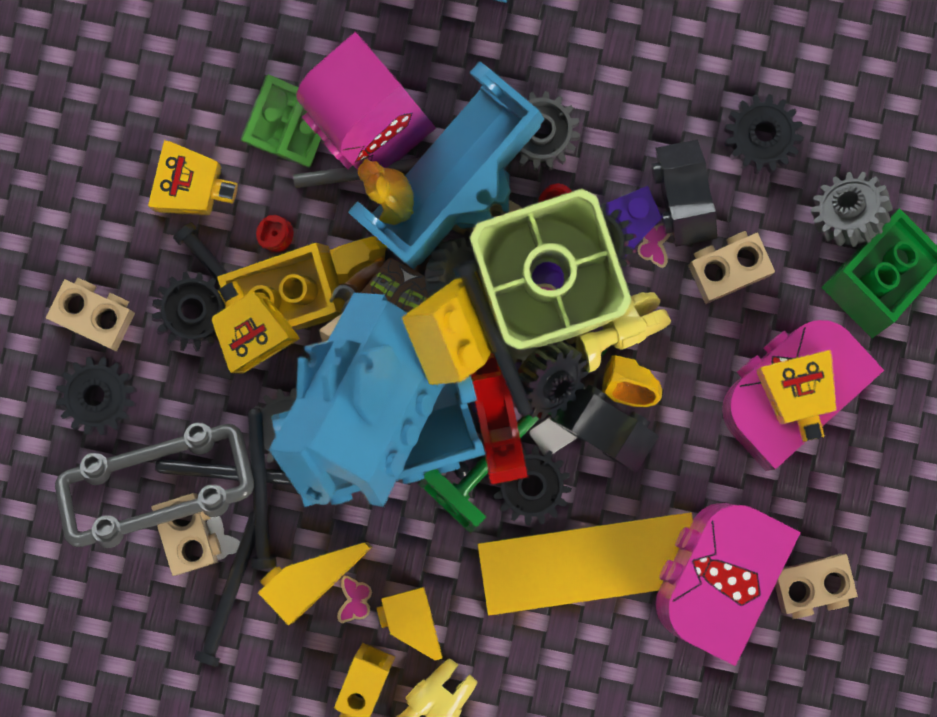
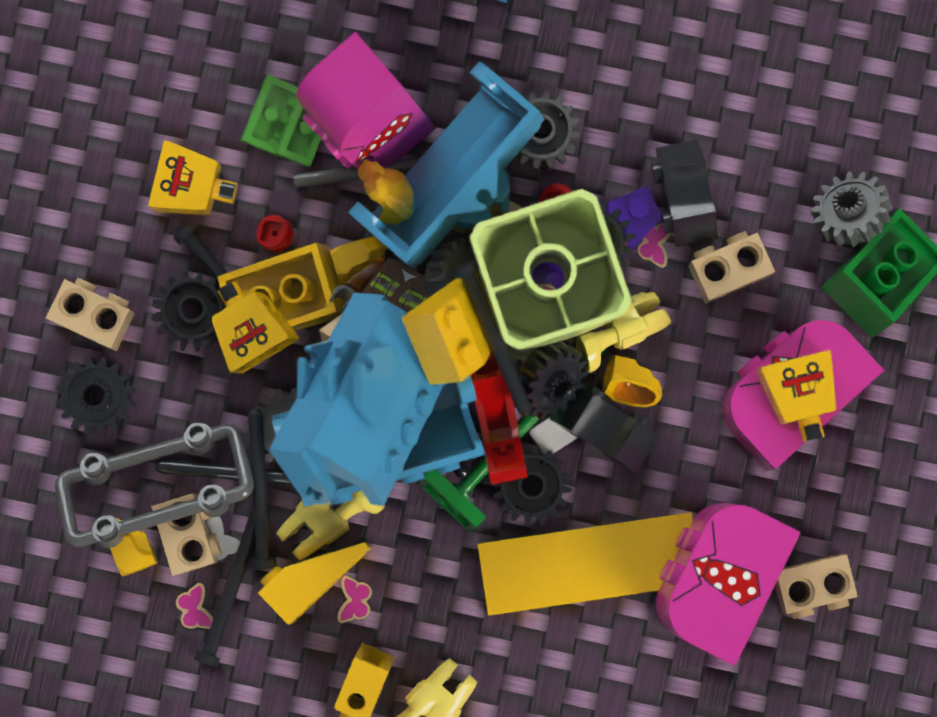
(133, 553): none -> yellow rock
(191, 605): none -> dark pink sticker
(324, 522): none -> light yellow piece
(411, 621): yellow slope -> none
(771, 117): black gear -> none

